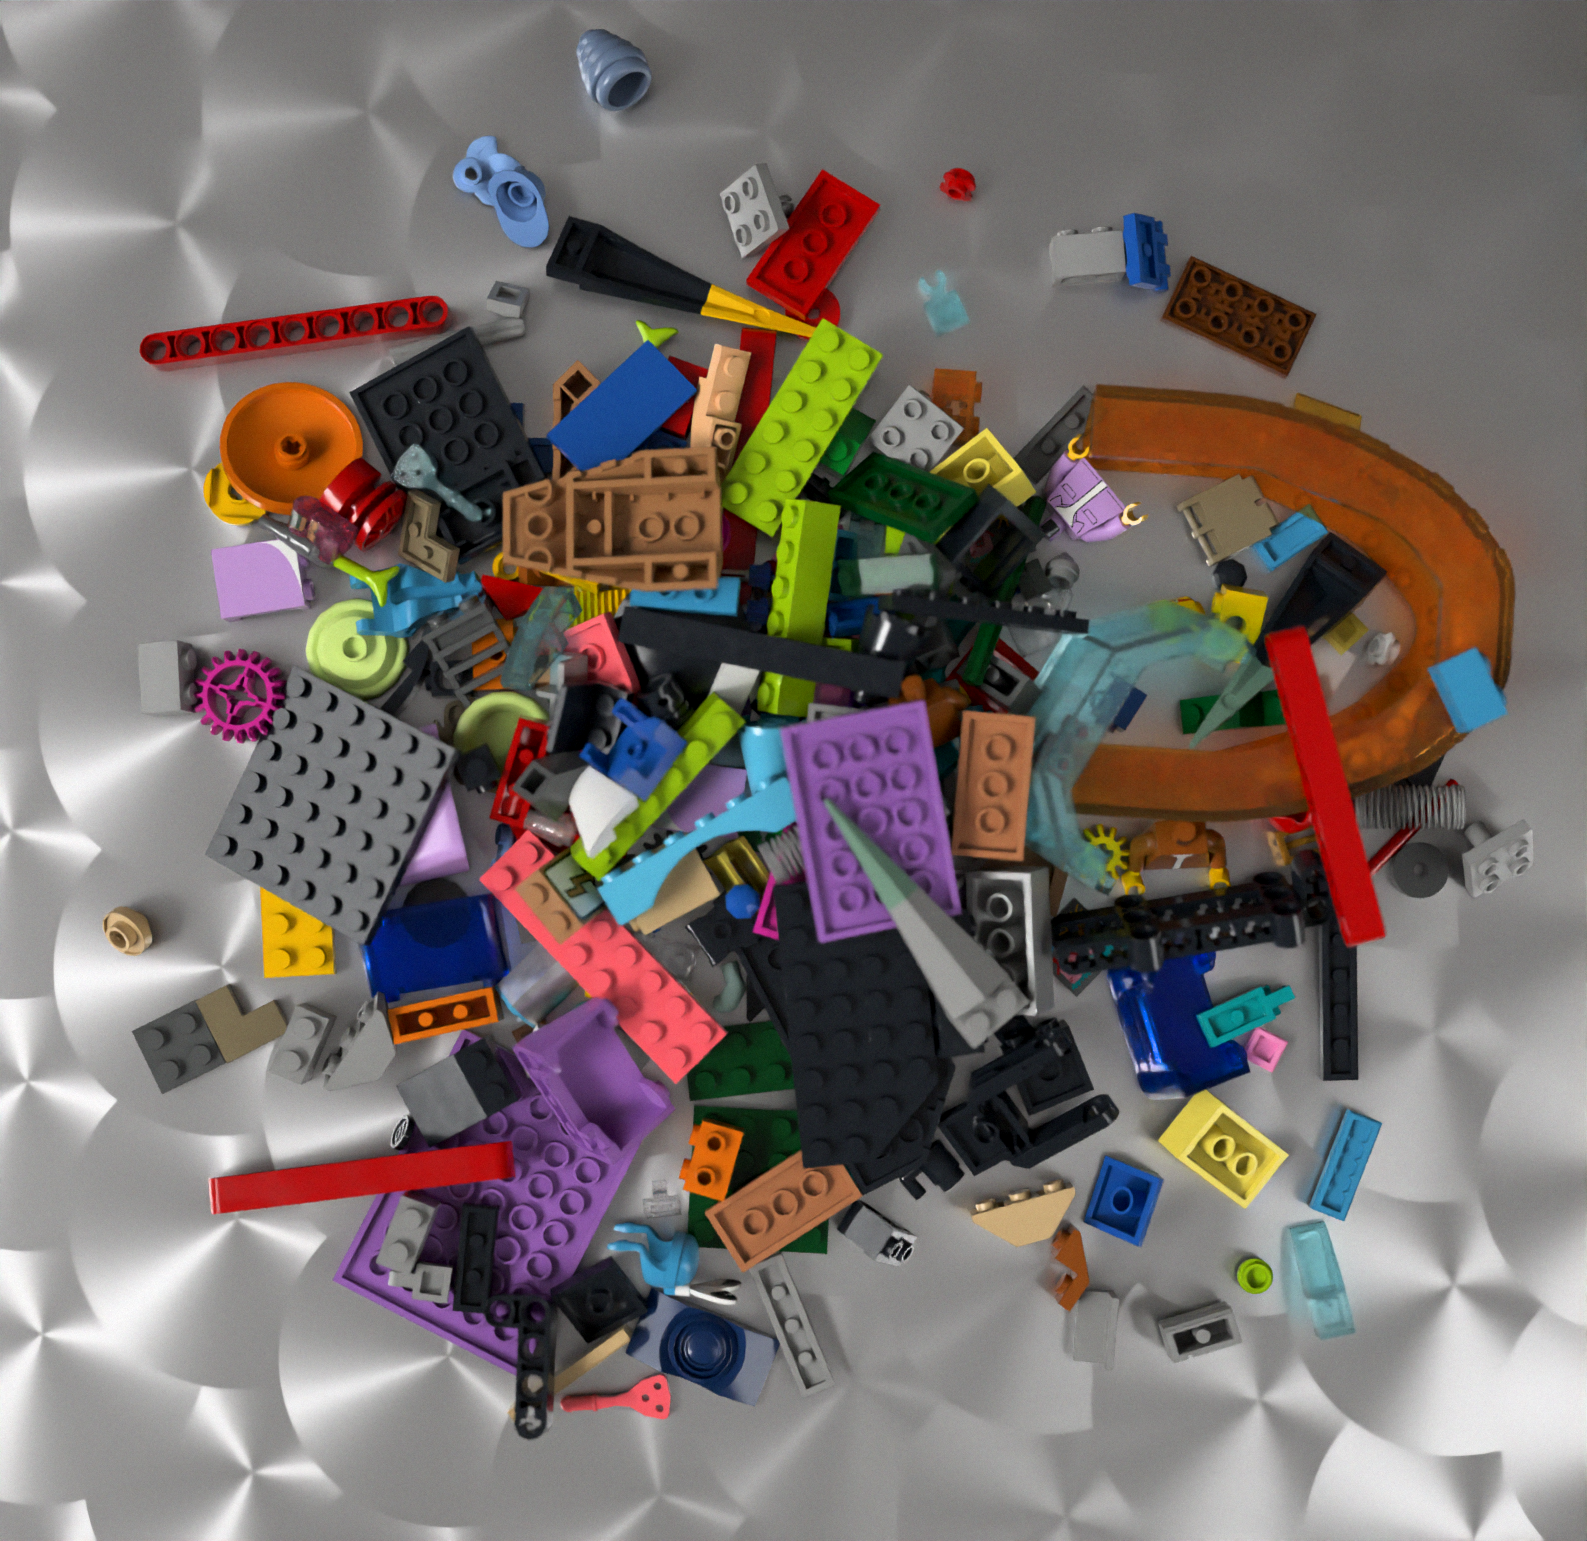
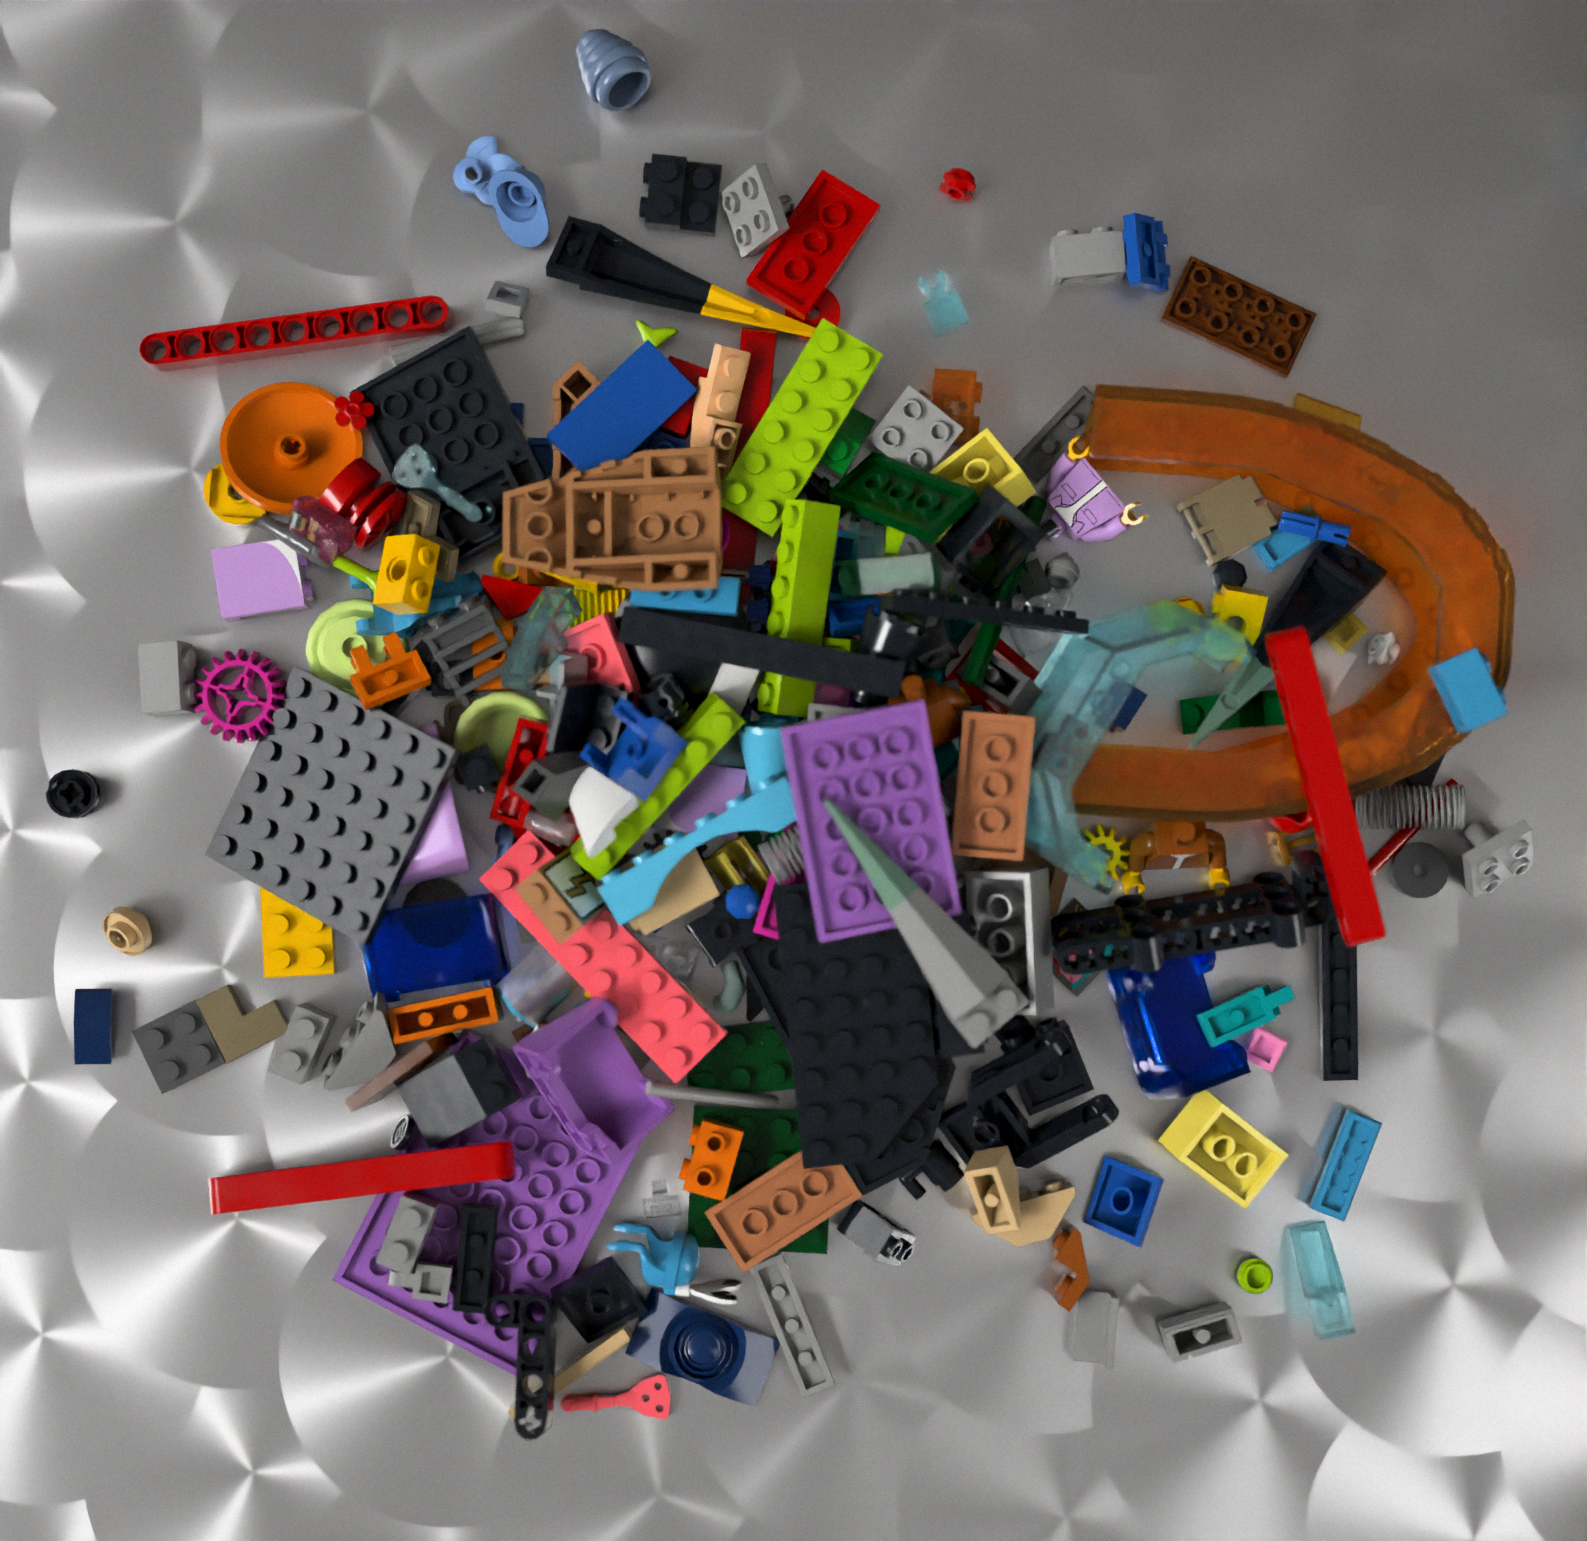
(73, 793): none -> black wheel
(93, 1026): none -> dark blue slope
(353, 411): none -> red plant
(389, 679): none -> orange plate
(401, 1071): none -> reddish brown tile
(406, 574): none -> yellow brick
(681, 195): none -> black plate
(711, 1095): none -> light grey bar
(995, 1189): none -> tan slope
(1314, 528): none -> blue axle

